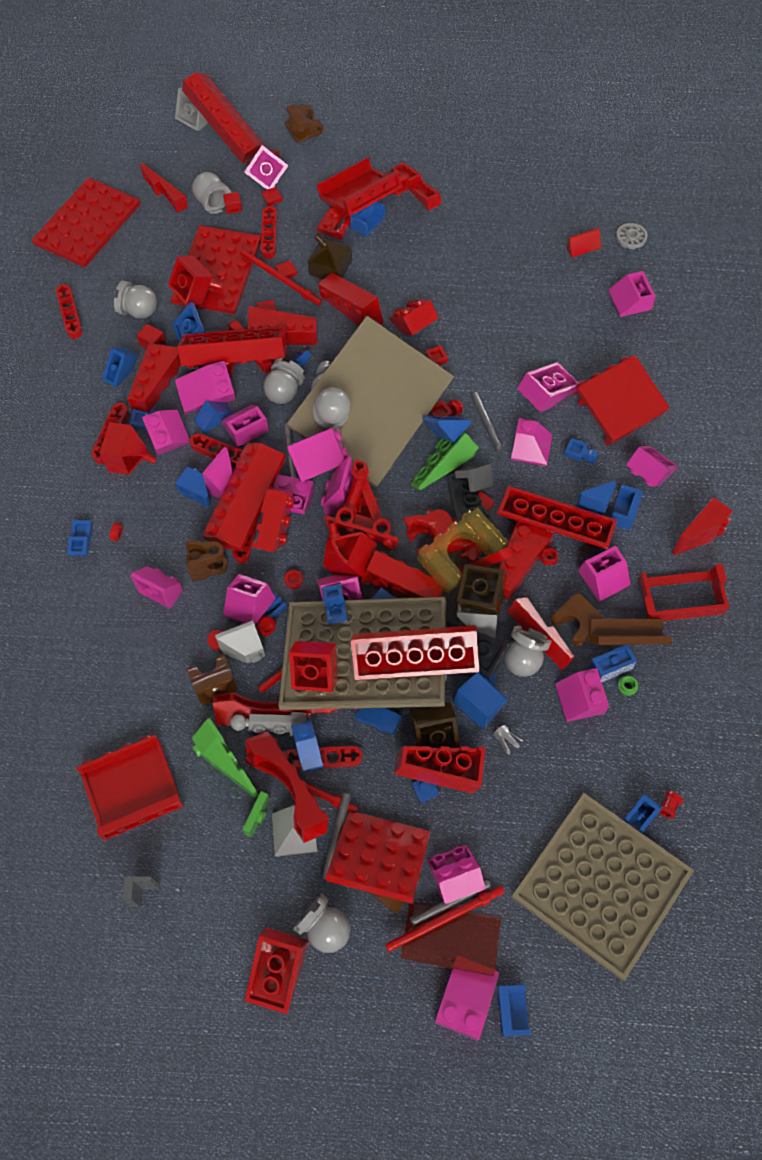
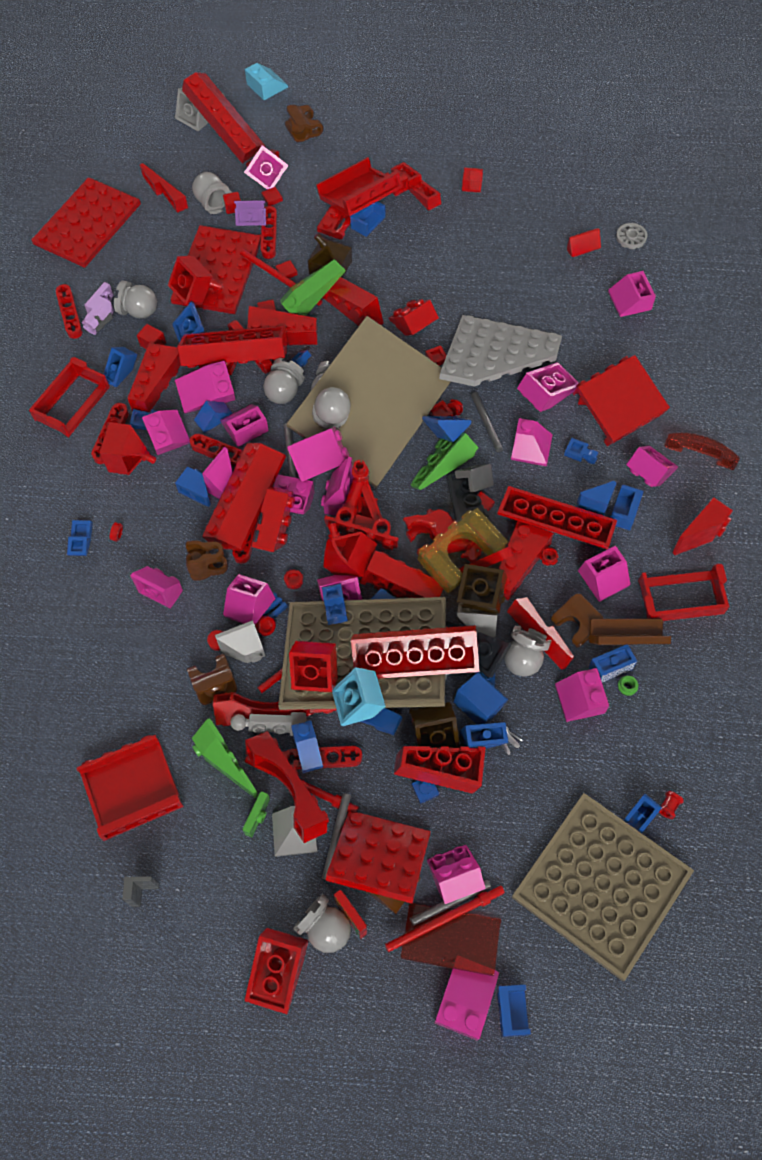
(59, 386): none -> red piece
(99, 309): none -> lavender plate
(250, 213): none -> medium lavender plate
(264, 81): none -> medium azure slope
(309, 291): none -> bright green wedge
(354, 918): none -> red tile
(358, 696): none -> medium azure slope
(472, 180): none -> red panel
(484, 735): none -> blue slope
(491, 348): none -> light grey plate
(703, 445): none -> clear red slope

